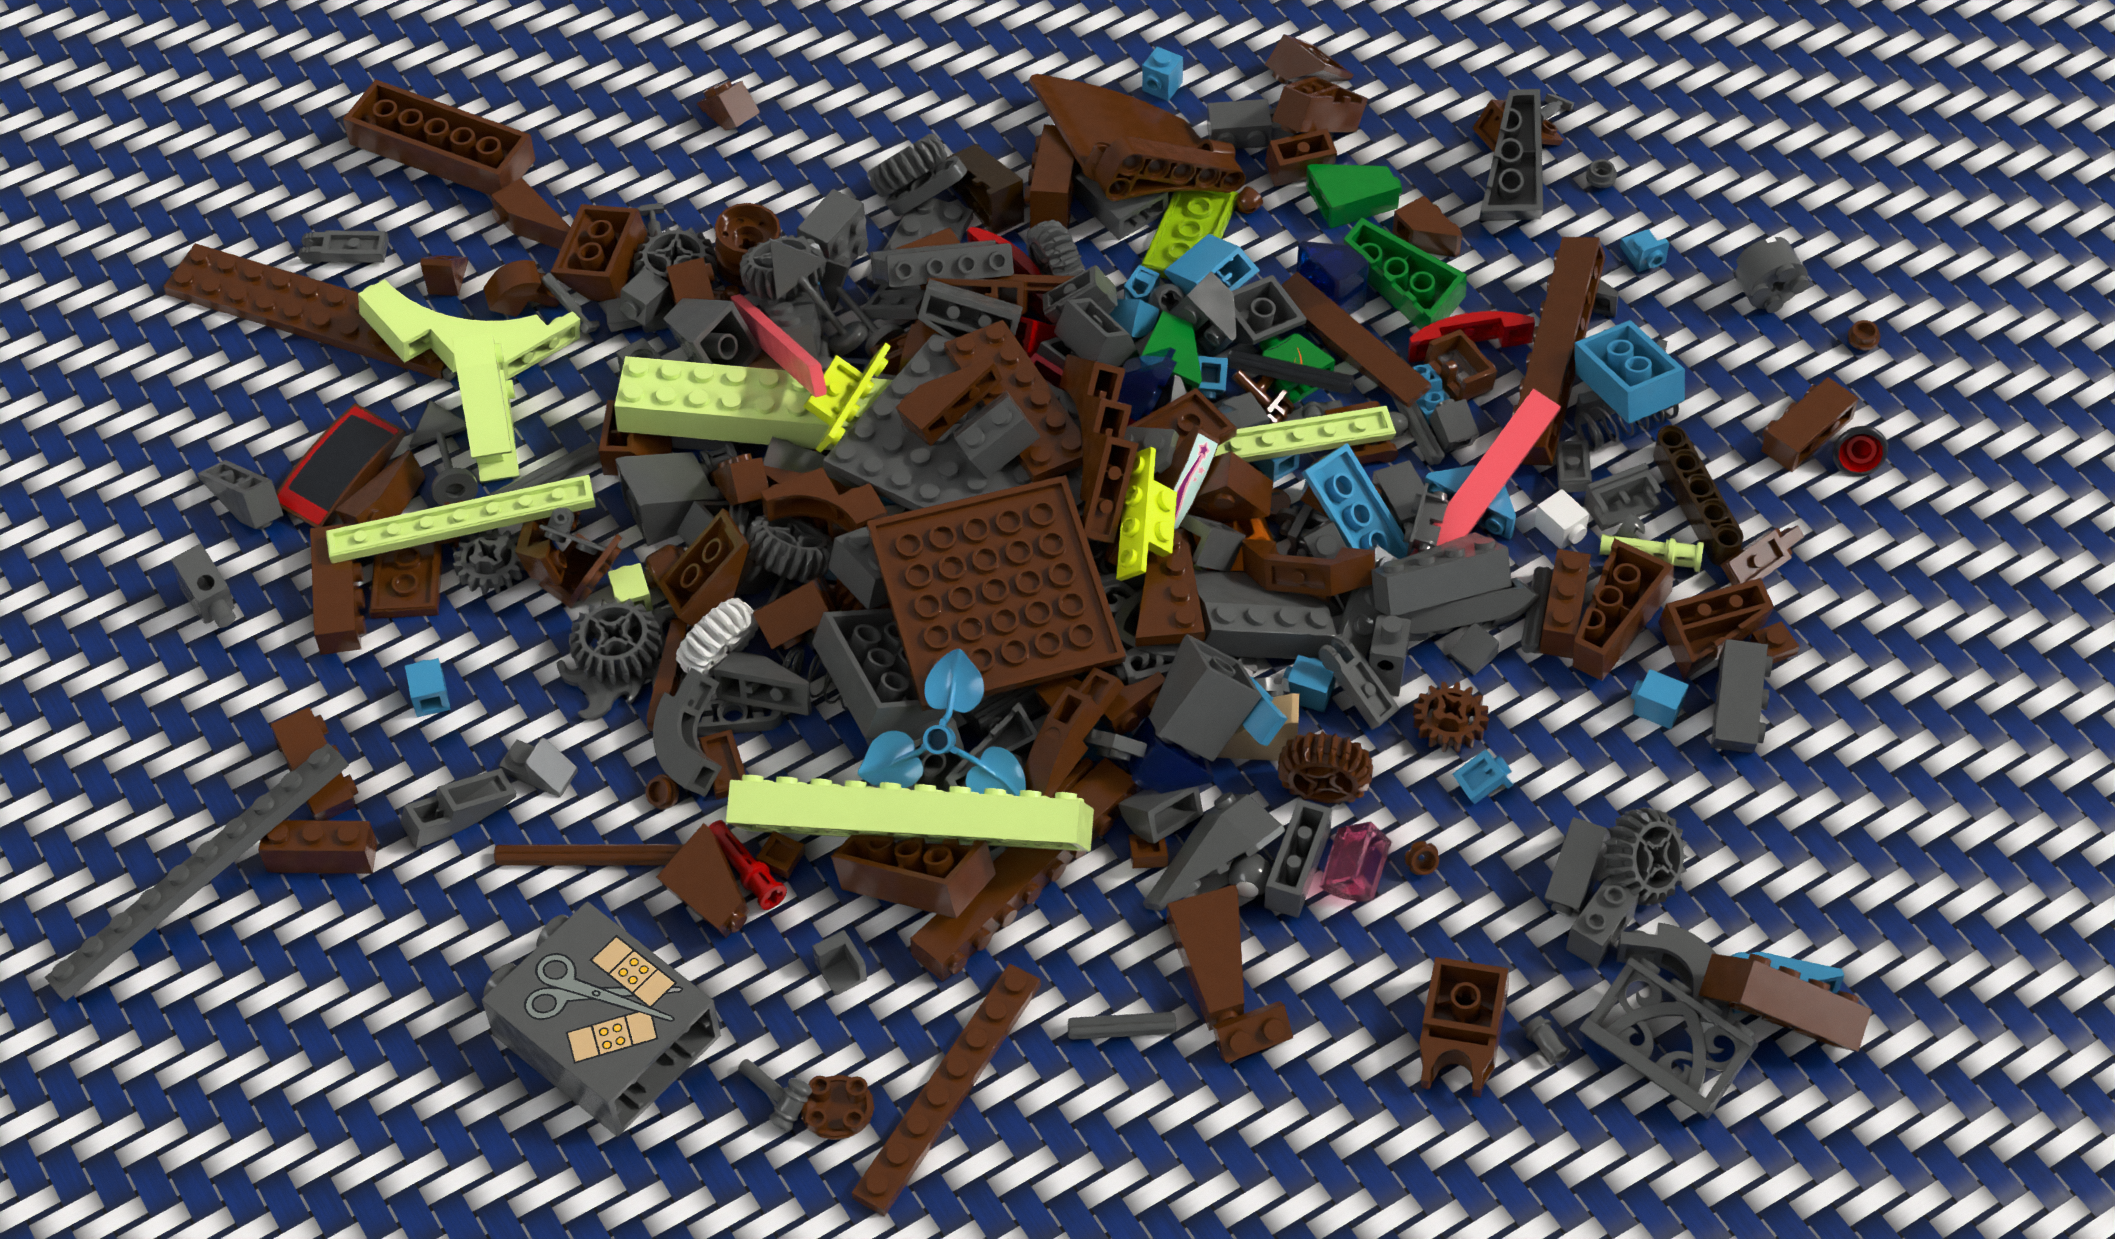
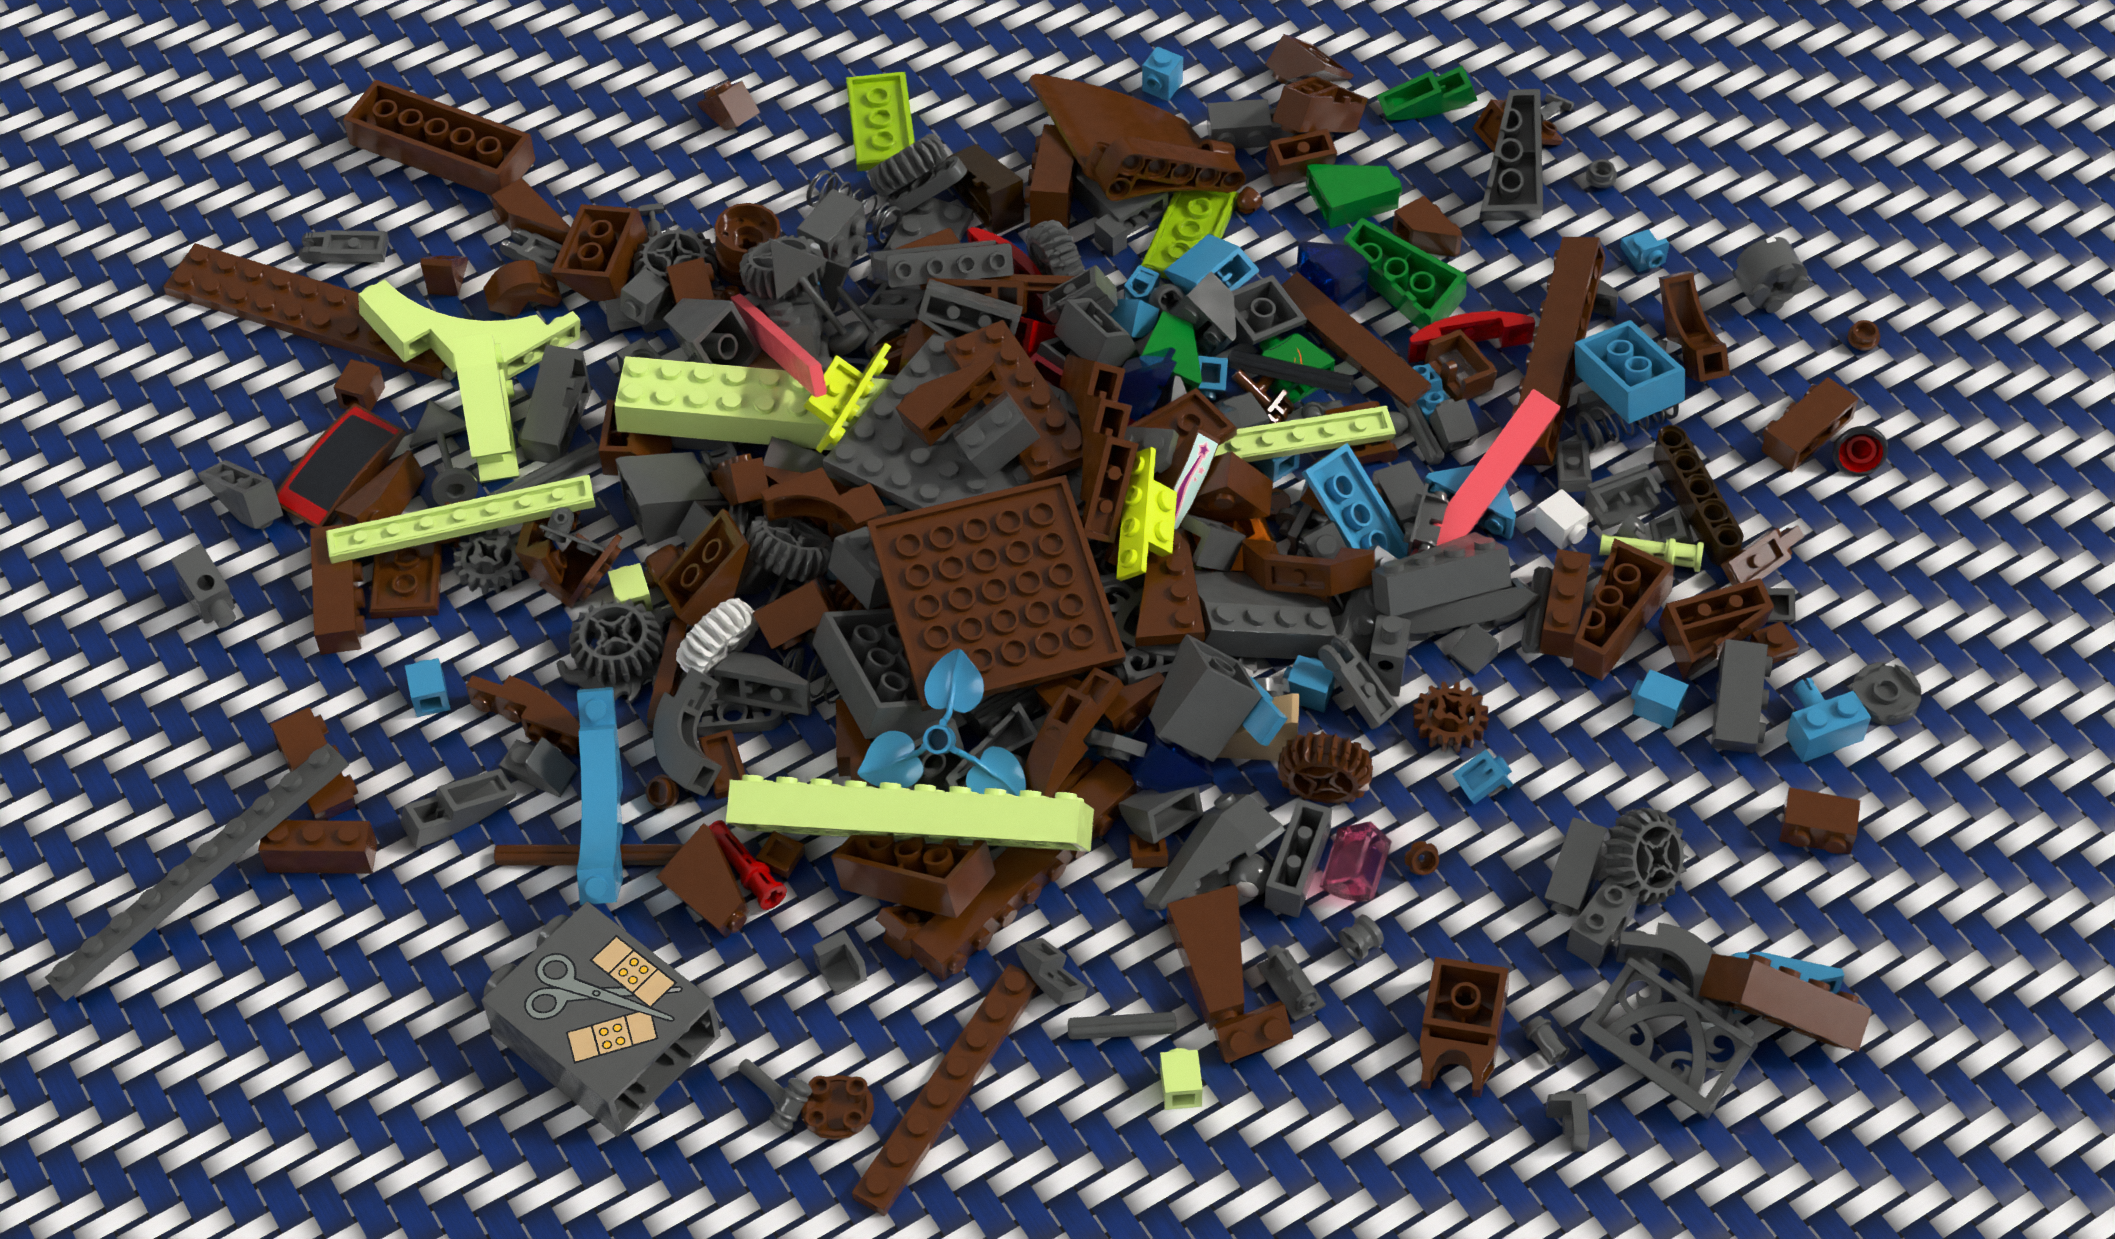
(359, 384): none -> reddish brown brick
(527, 704): none -> reddish brown slope
(533, 248): none -> dark grey hinge
(555, 405): none -> dark grey wedge
(569, 303): dark grey piece -> none
(601, 788): none -> dark azure arch
(850, 744): none -> reddish brown slope
(876, 232): none -> dark grey piece
(879, 117): none -> lime tile
(901, 925): none -> reddish brown slope
(1046, 968): none -> dark grey slope
(1110, 234): none -> dark grey piece
(1181, 1079): none -> yellowish green brick
(1290, 983): none -> dark grey hinge
(1361, 937): none -> dark grey wheel
(1428, 95): none -> green slope
(1575, 1122): none -> dark grey bracket
(1671, 526): none -> dark grey slope
(1685, 324): none -> reddish brown arch
(1784, 604): none -> dark grey slope
(1819, 821): none -> reddish brown brick
(1825, 723): none -> dark azure brick
(1887, 693): none -> dark grey tile

